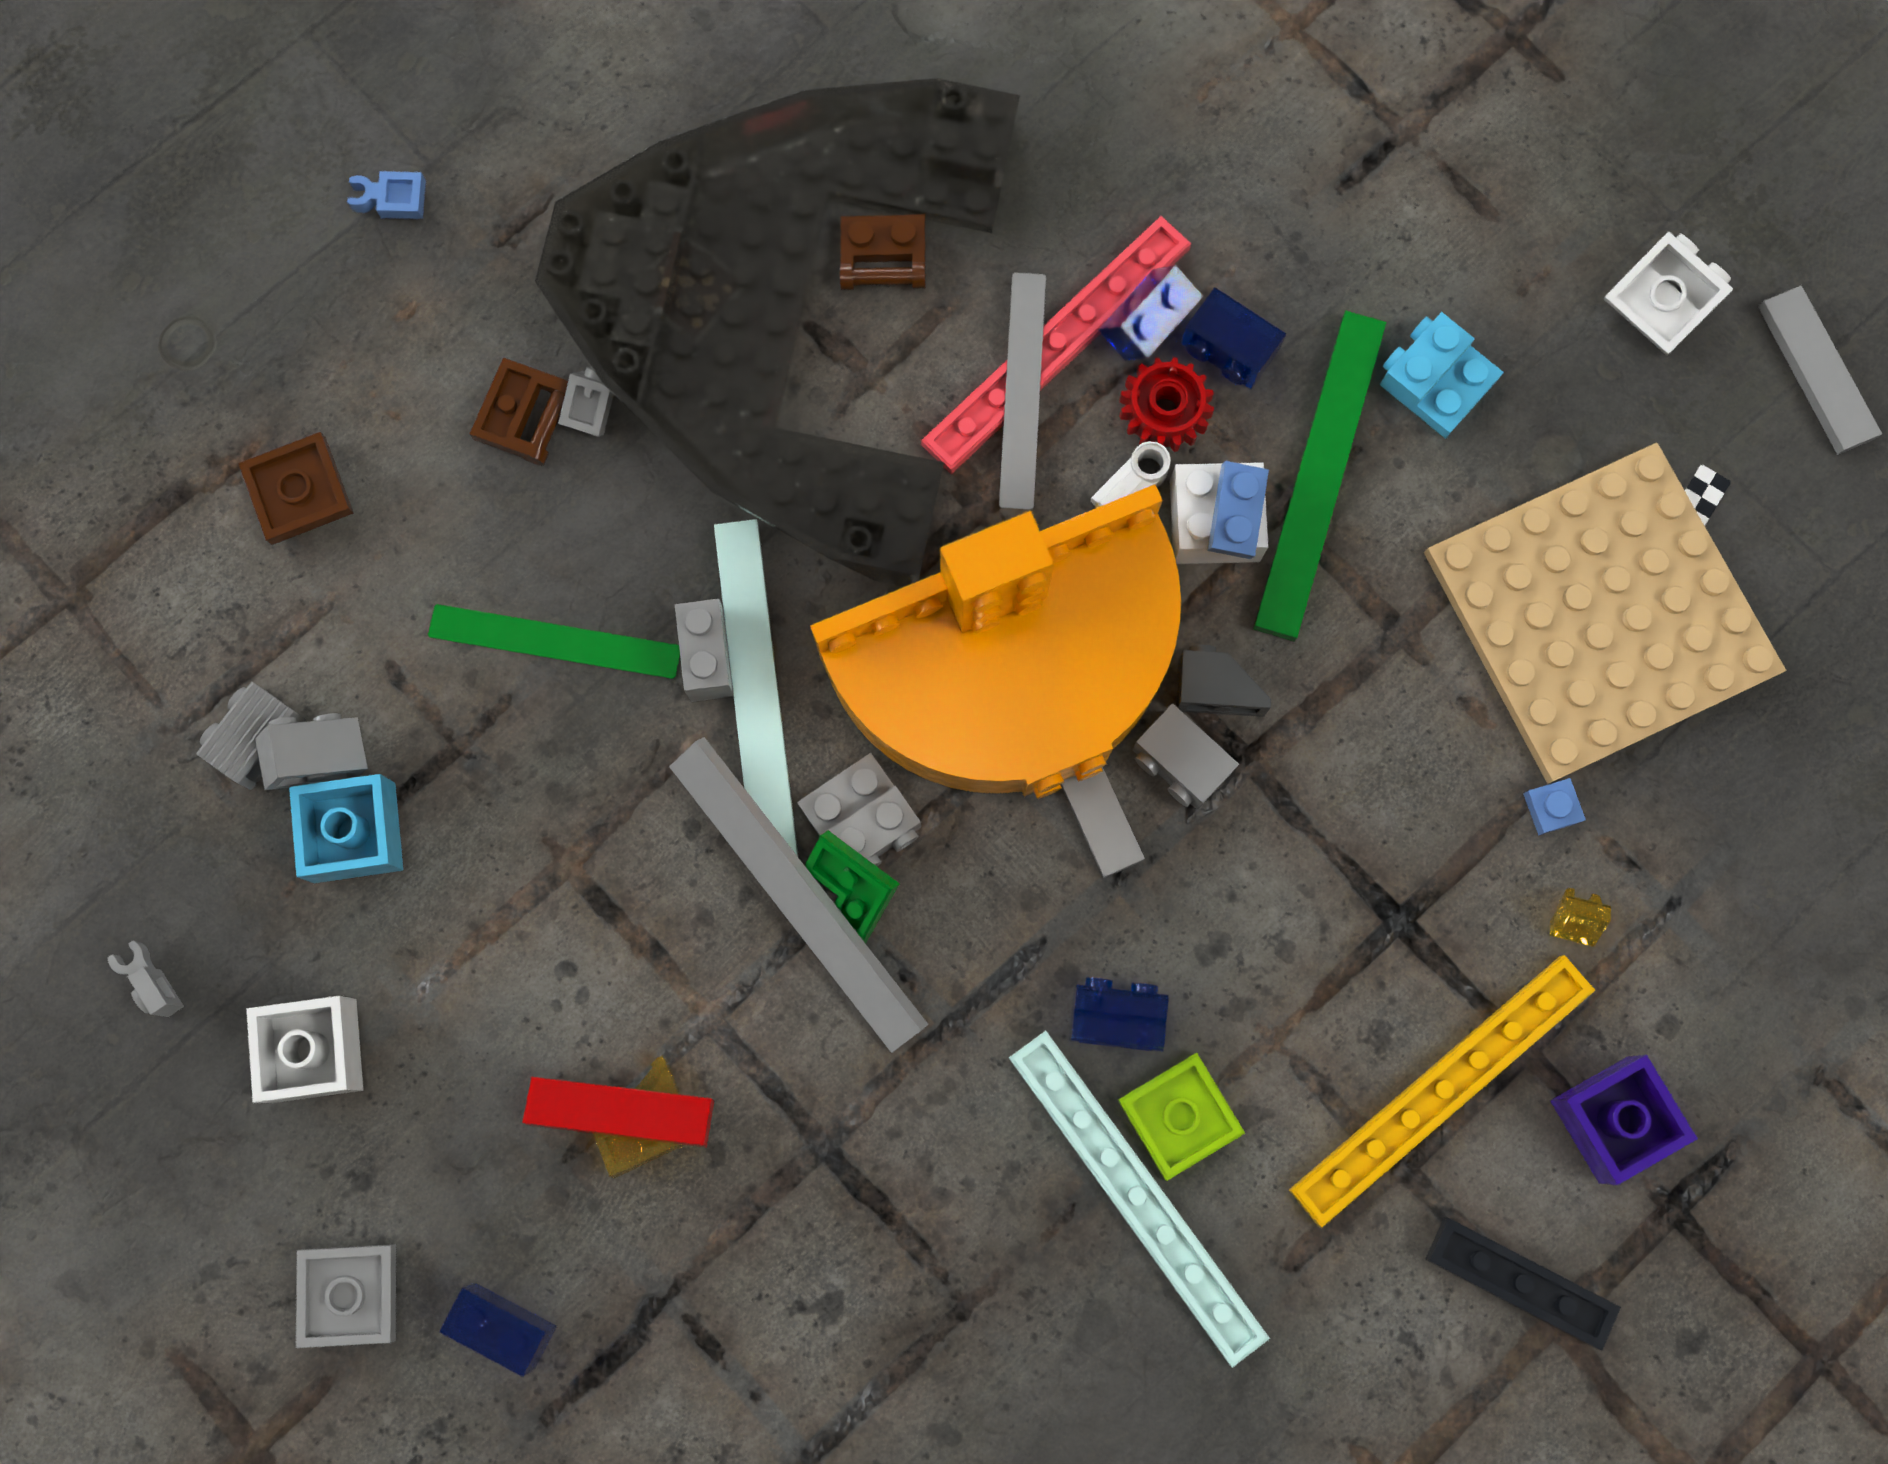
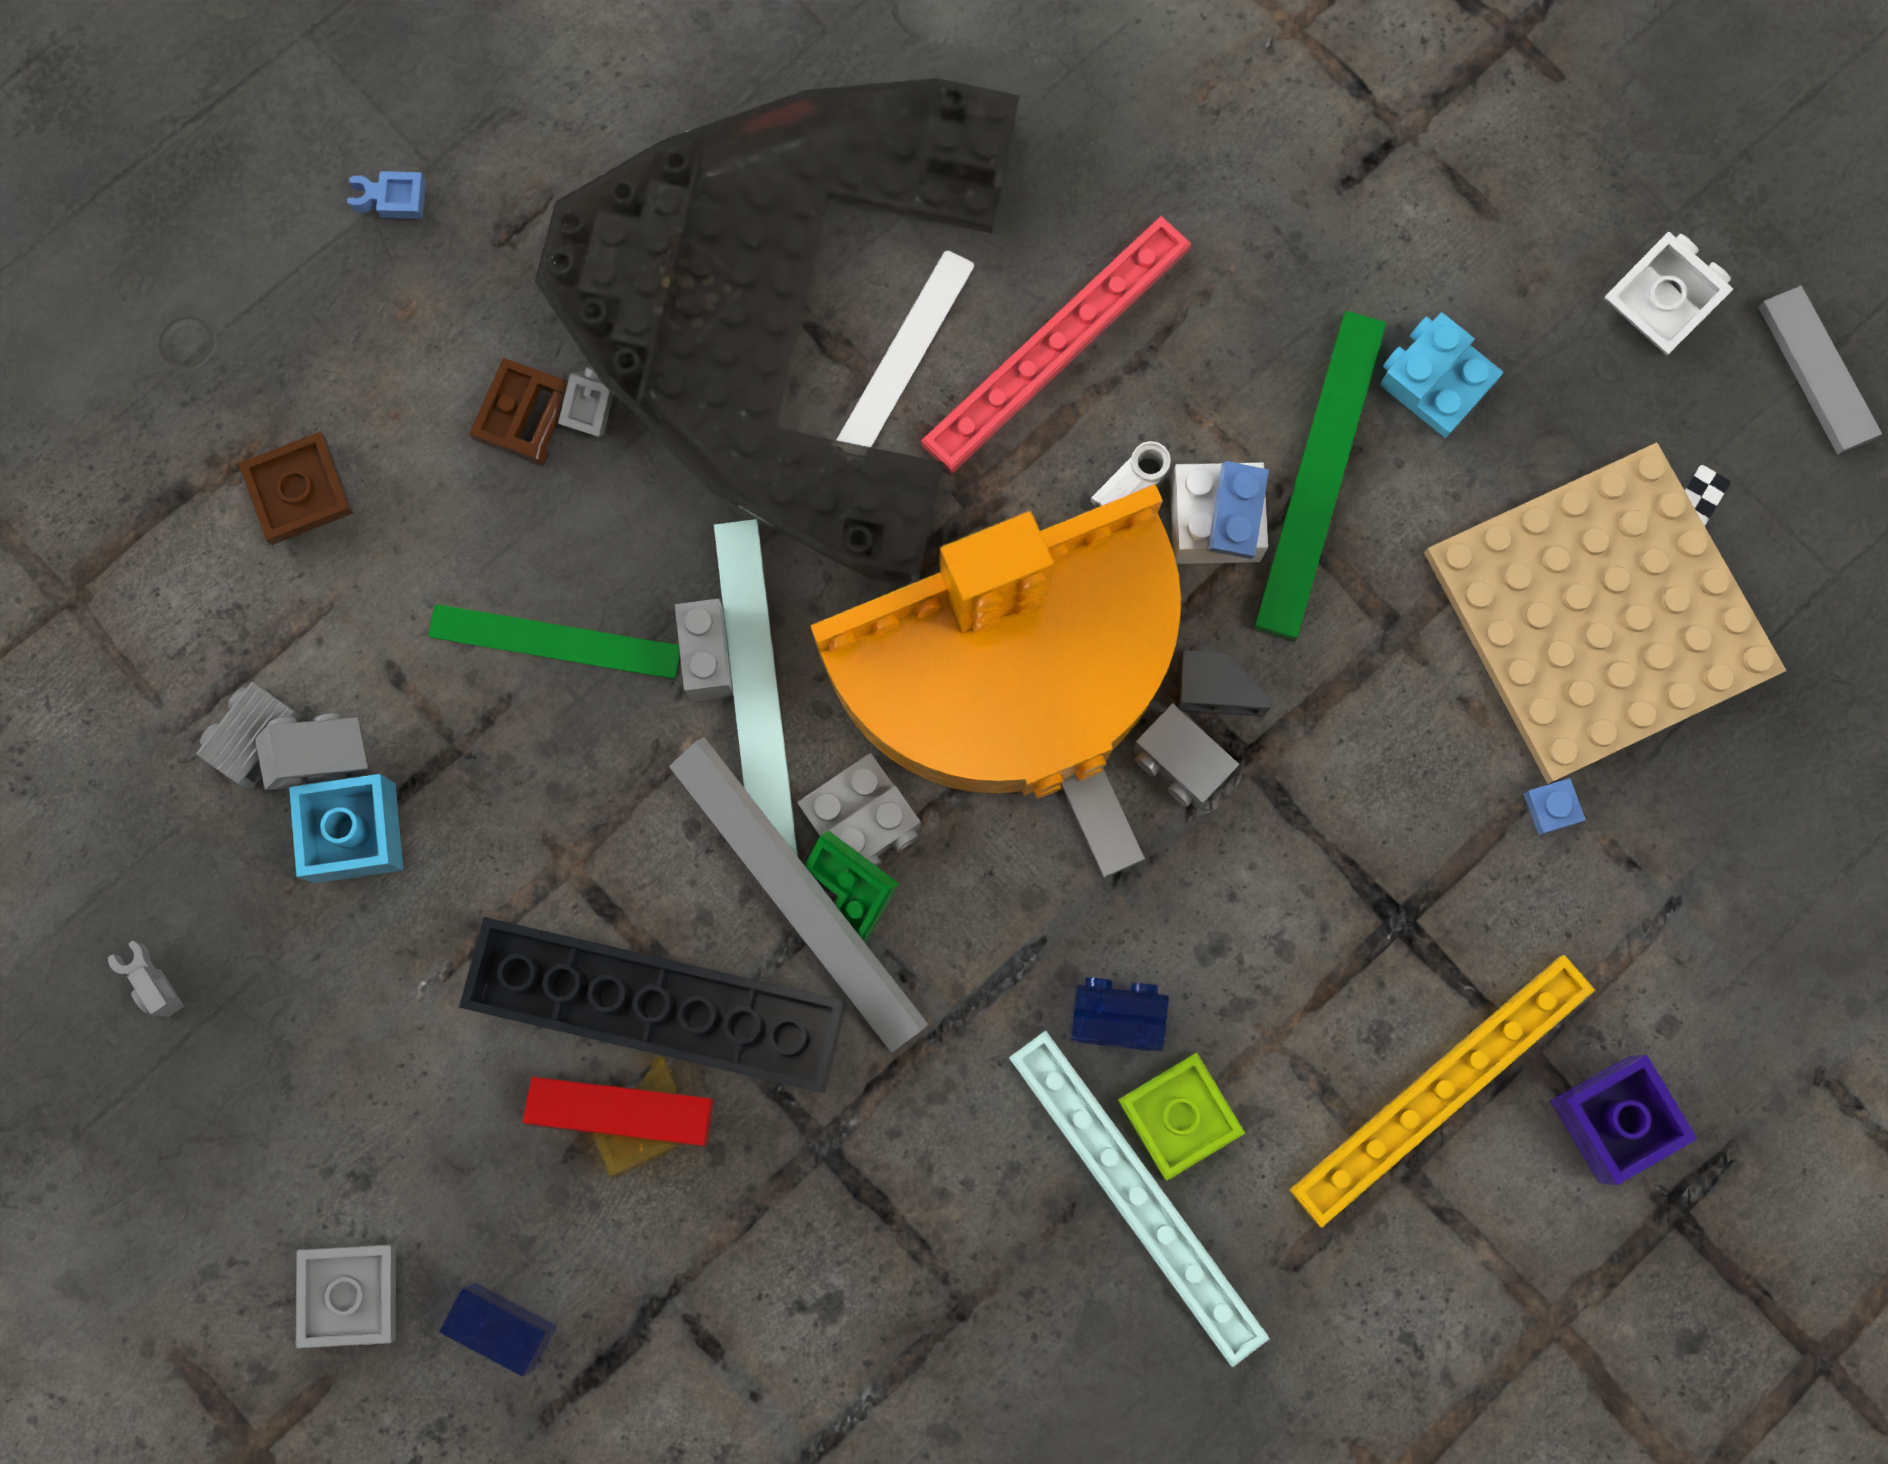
(304, 1049): white brick -> none
(654, 1004): none -> black brick
(883, 240): reddish brown plate -> none
(906, 350): none -> white sticker
(1022, 391): light grey sticker -> none
(1150, 313): clear blue brick -> none
(1169, 382): red gear -> none
(1232, 339): clear blue brick -> none
(1523, 1283): black plate -> none
(1580, 919): clear yellow tile -> none

